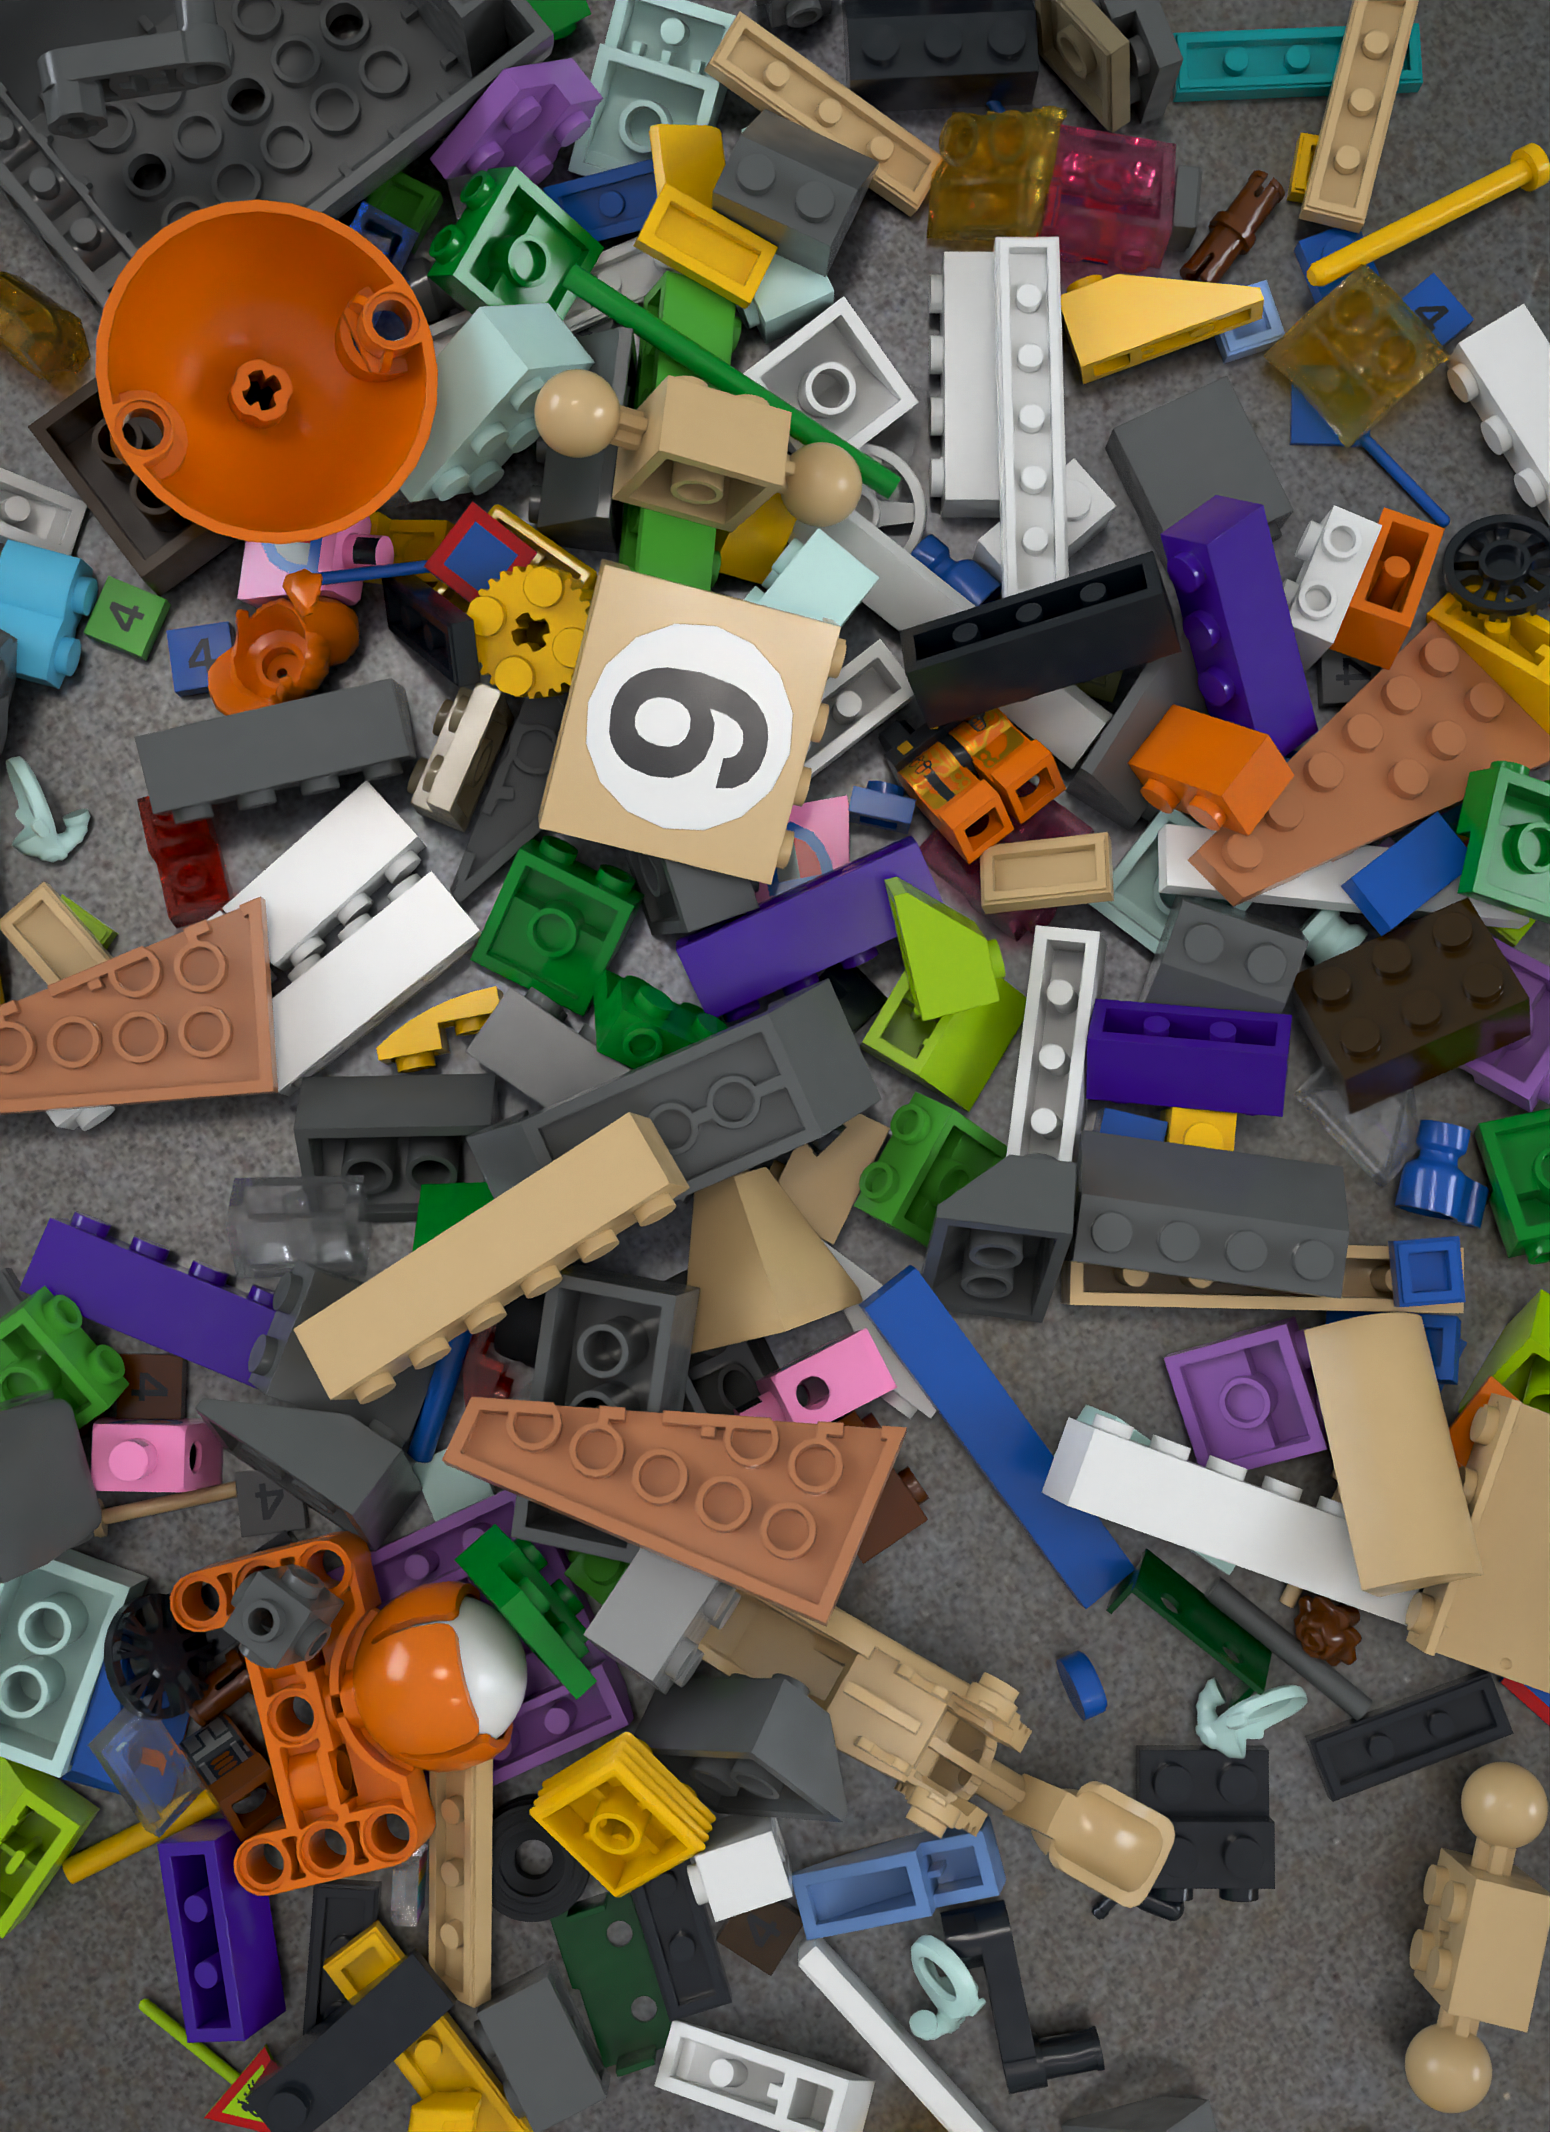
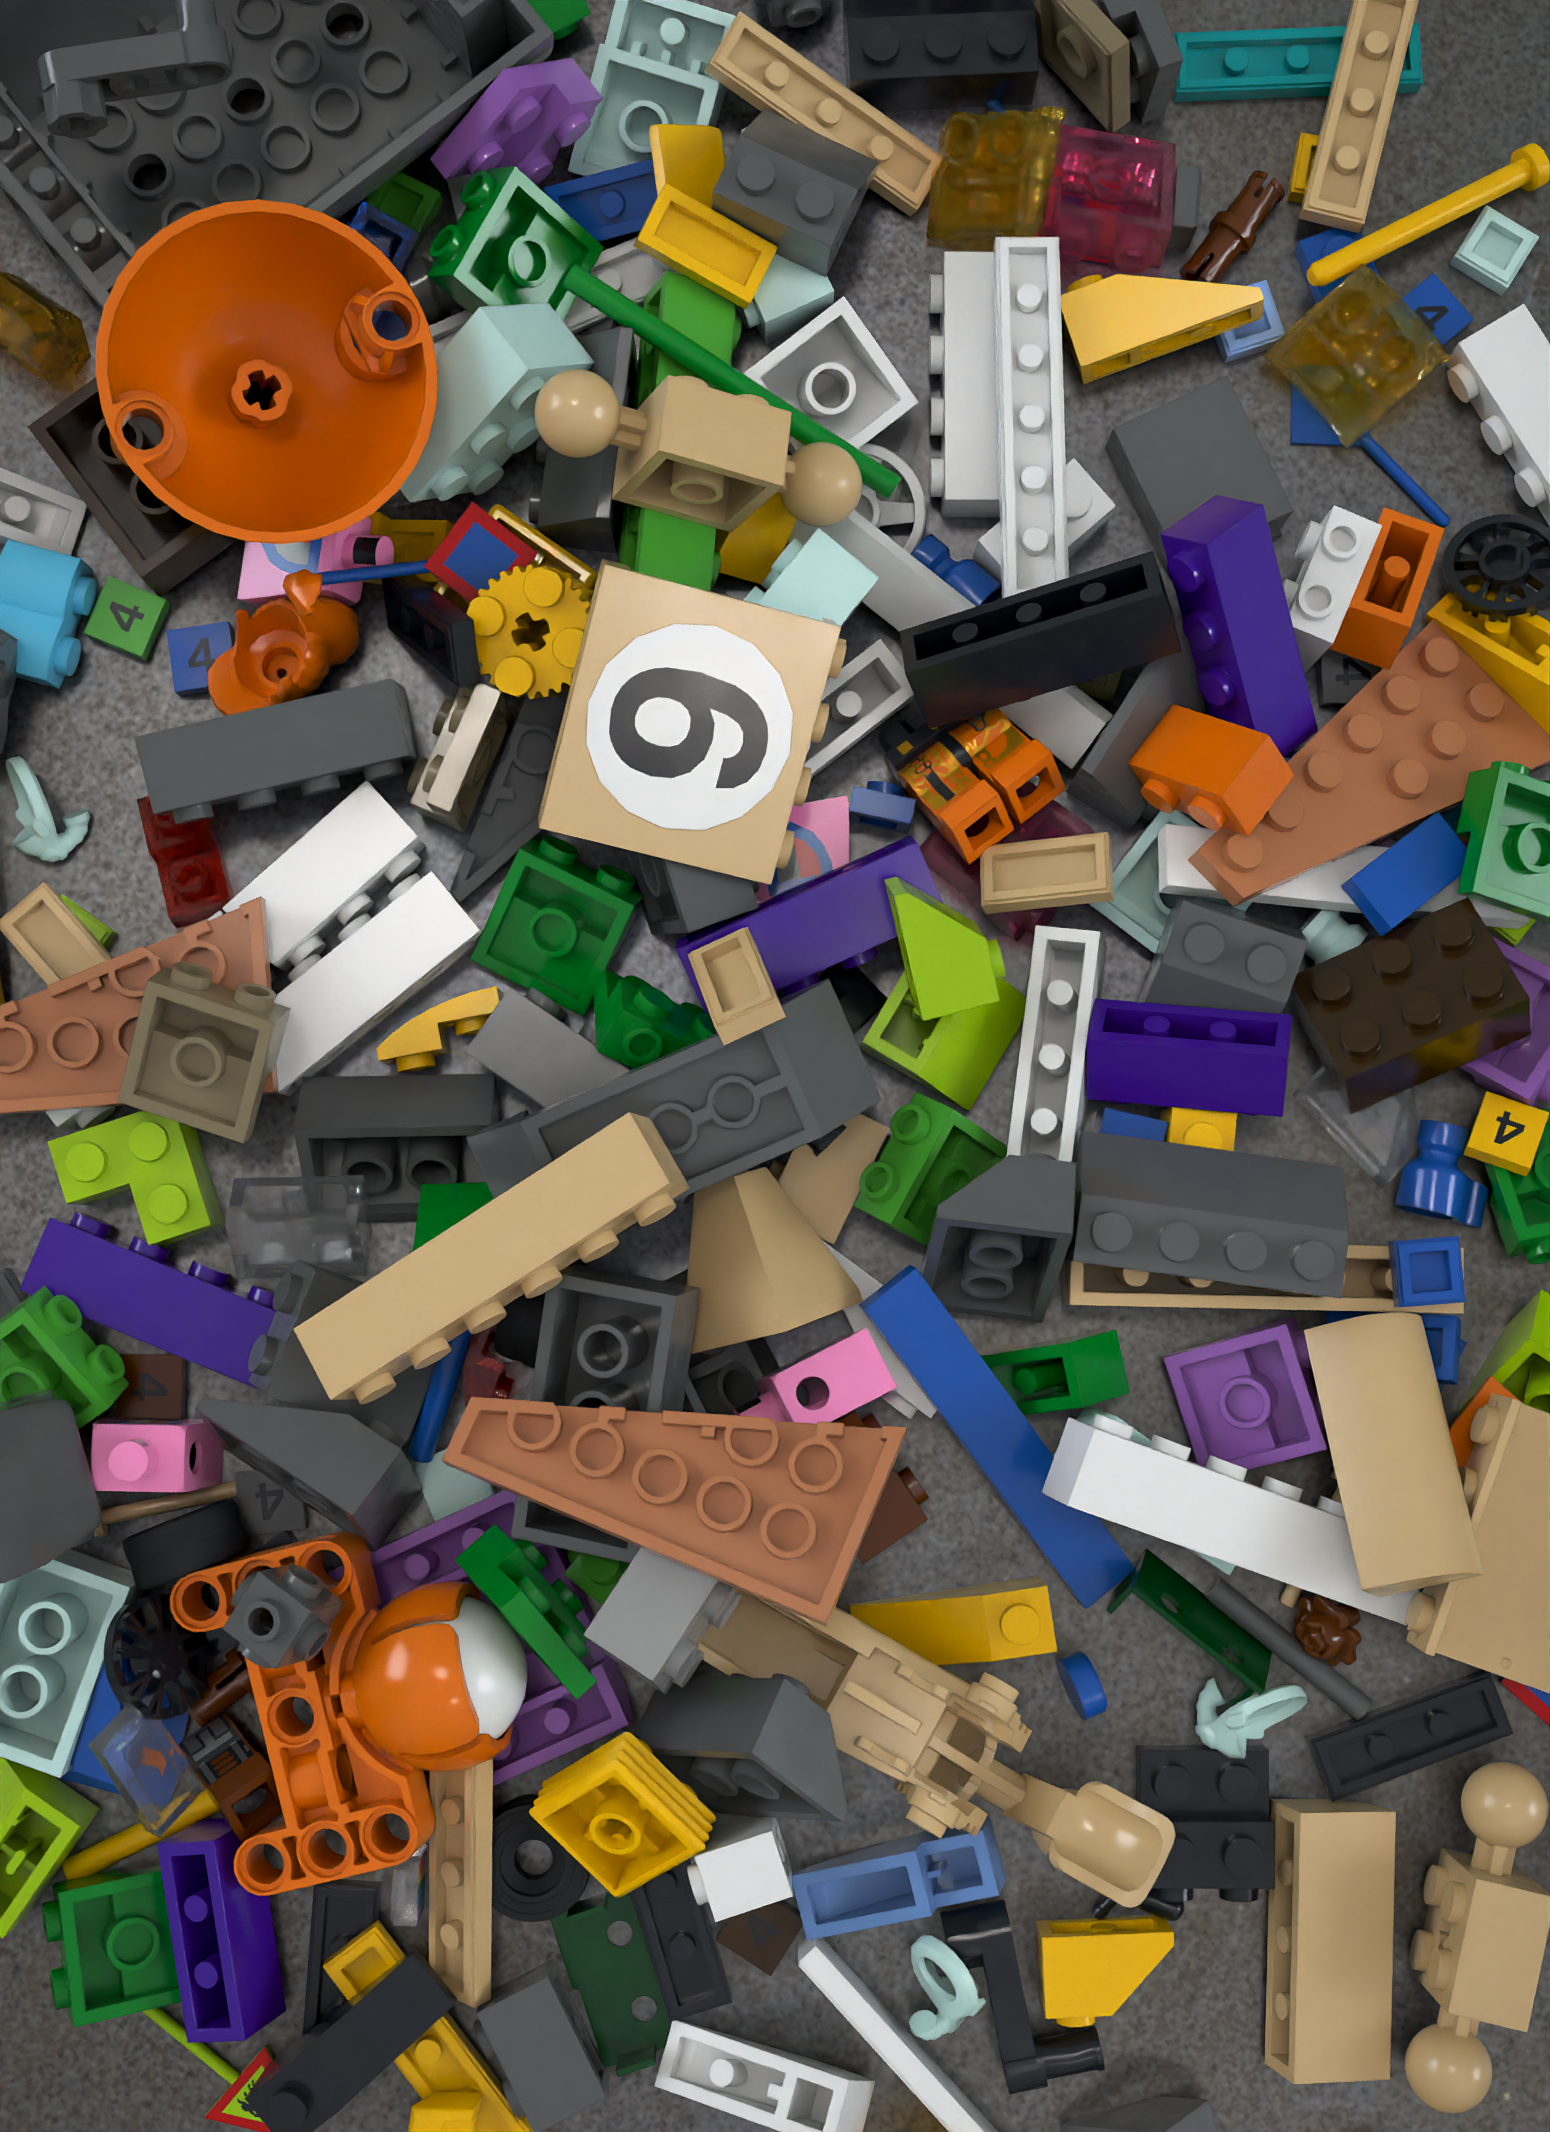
(111, 1945): none -> green plate
(152, 1159): none -> lime brick
(186, 1544): none -> black tyre
(203, 1050): none -> dark tan plate
(736, 985): none -> tan tile
(968, 1622): none -> yellow slope
(1061, 1372): none -> green slope
(1095, 1964): none -> yellow slope
(1330, 1941): none -> tan brick
(1494, 250): none -> light aqua tile
(1506, 1133): none -> yellow tile

